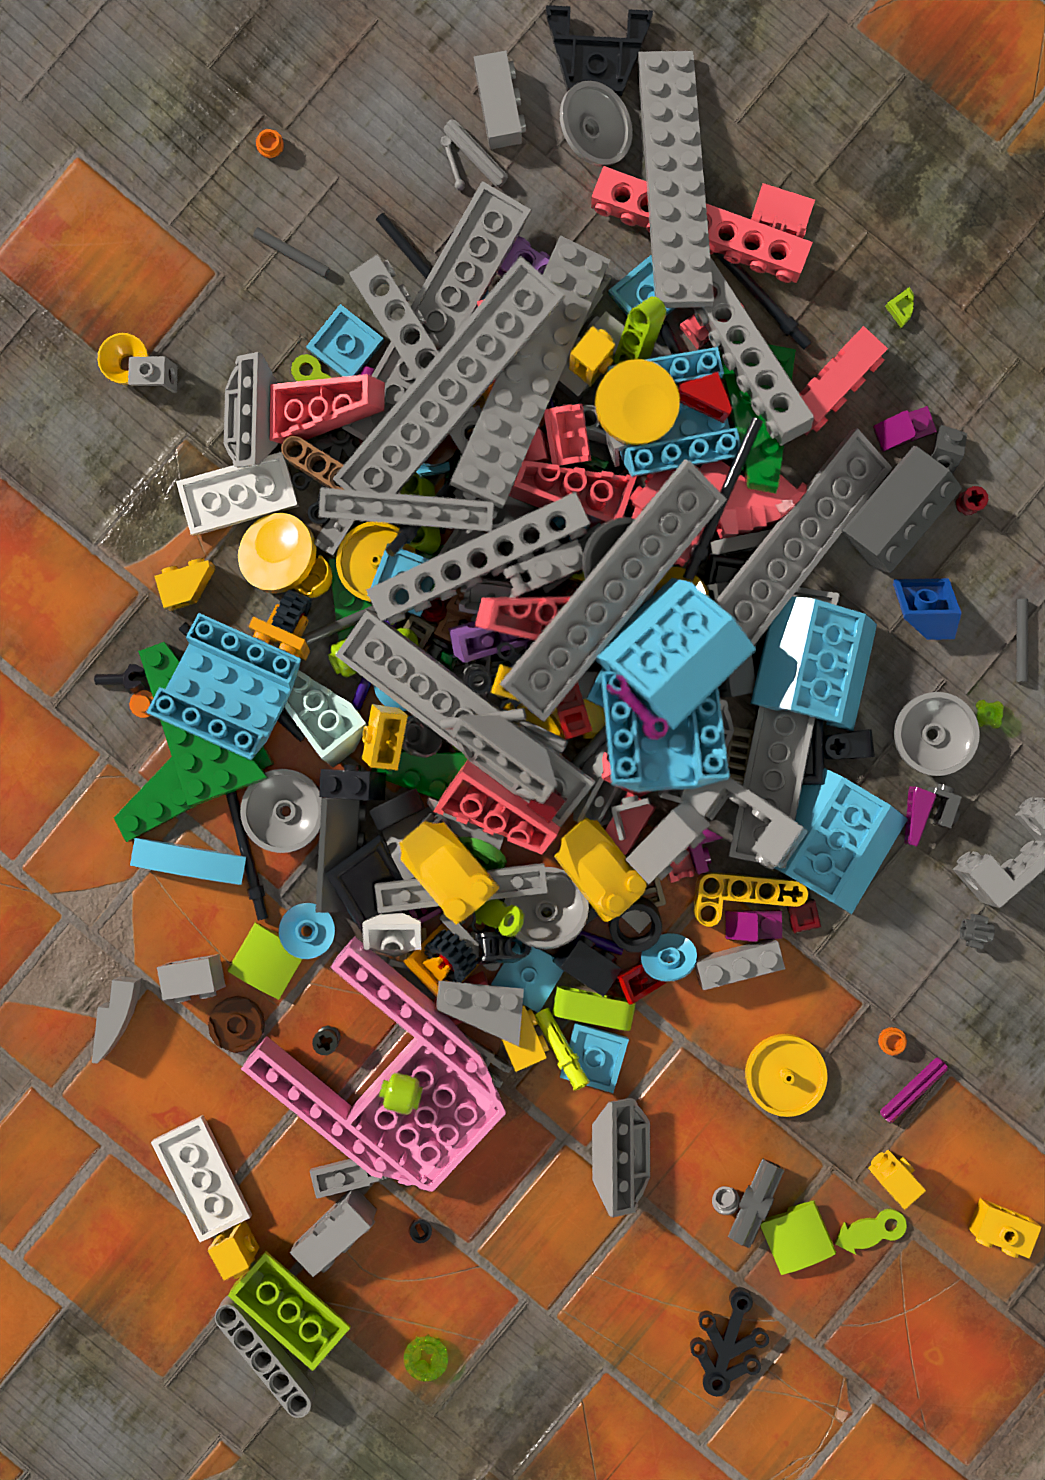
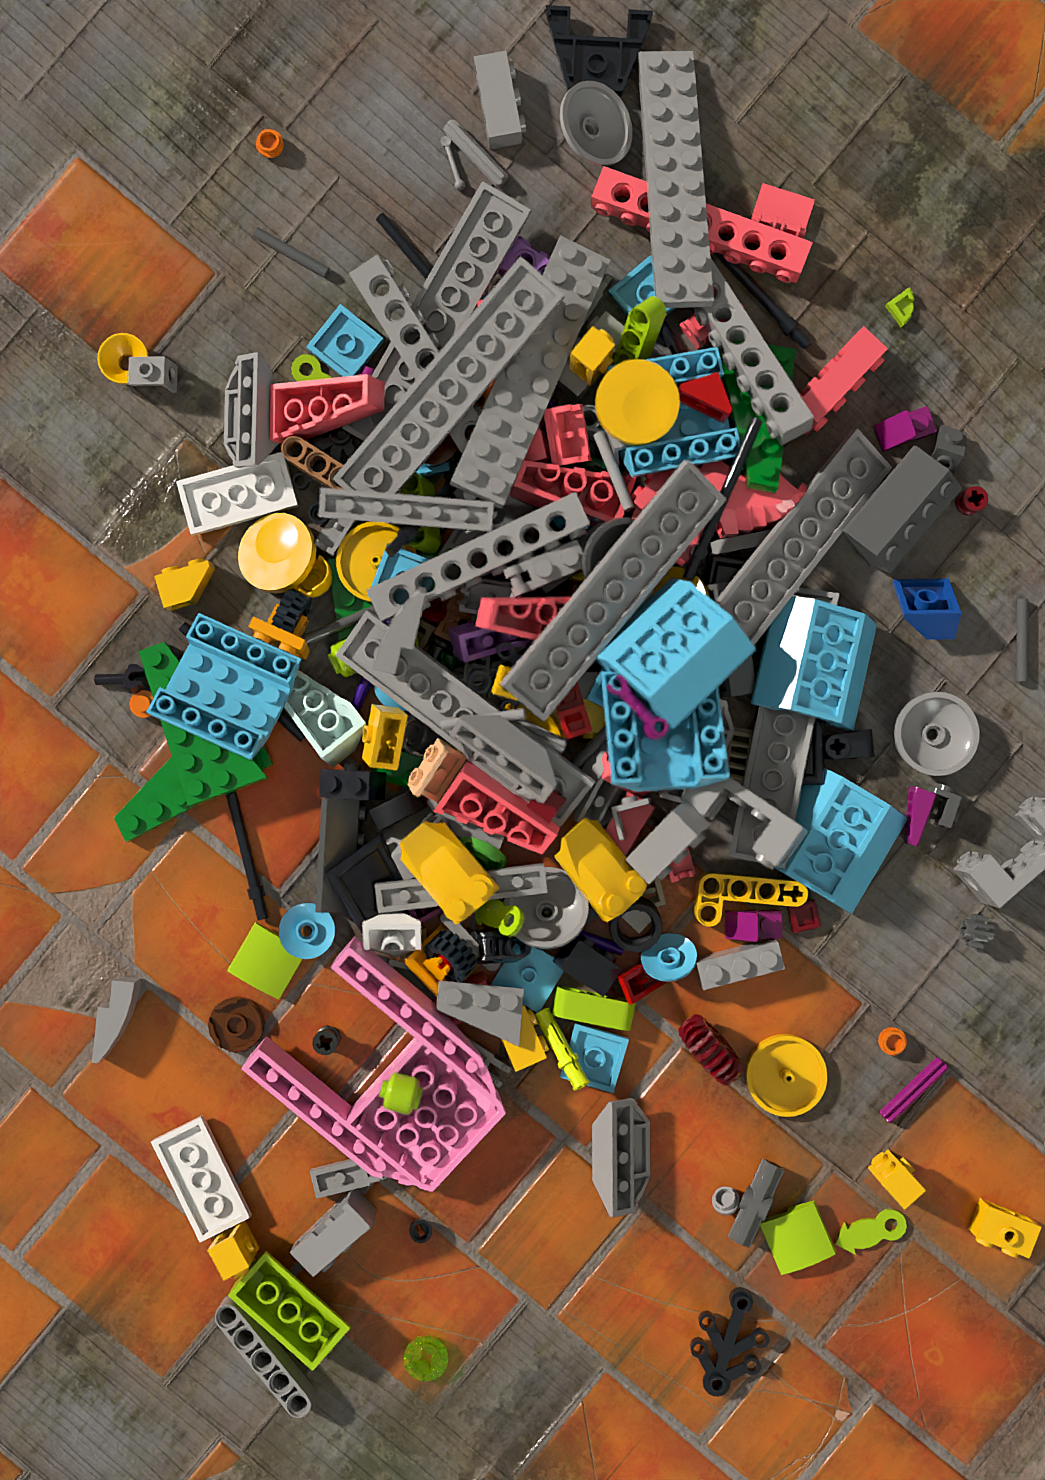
(188, 861): medium azure slope -> none
(191, 977): light grey brick -> none
(264, 817): light grey dish -> none
(400, 633): none -> light grey slope
(436, 770): none -> light nougat bracket
(614, 471): none -> light grey bar
(699, 855): magenta slope -> none
(711, 1049): none -> dark red gear
(995, 710): clear neon green plate -> none

